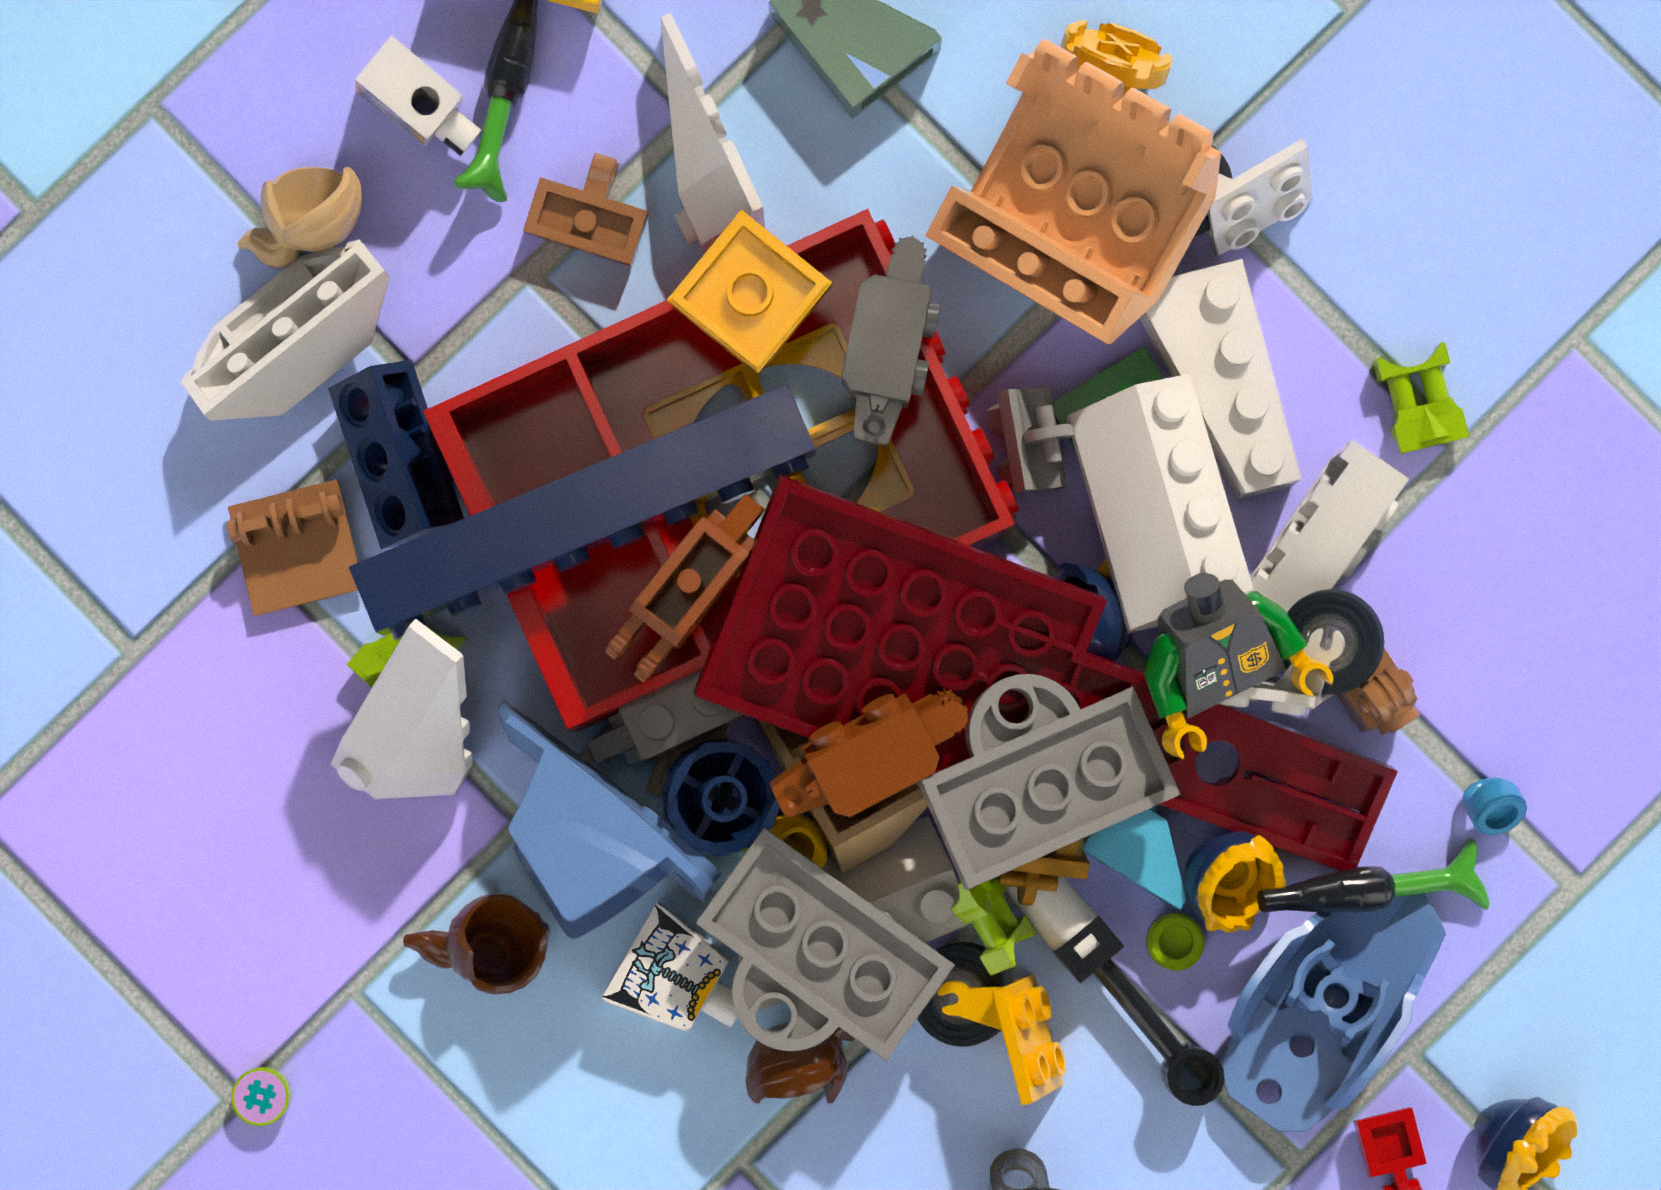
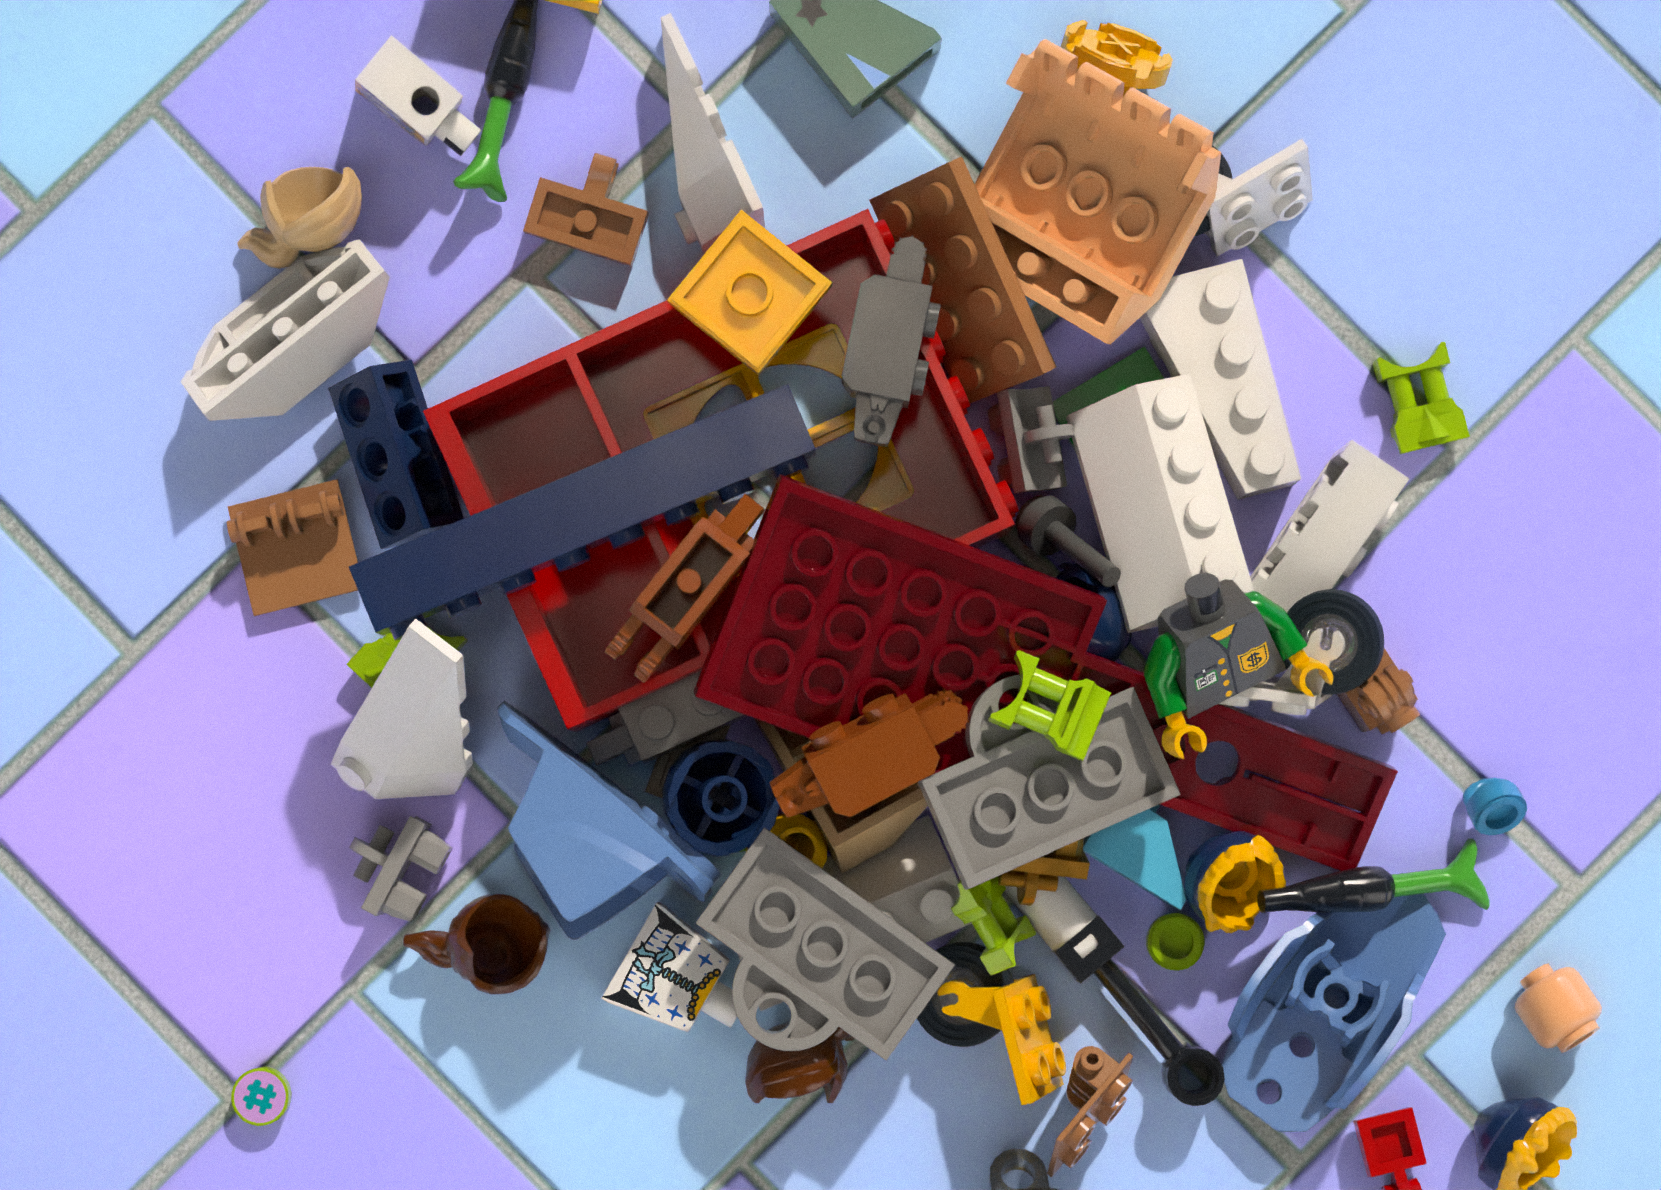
(413, 845): none -> light grey hips
(983, 311): none -> medium nougat plate
(1049, 527): none -> dark grey piece
(1076, 715): none -> lime piece
(1098, 1093): none -> medium nougat hinge
(1558, 1007): none -> light nougat head

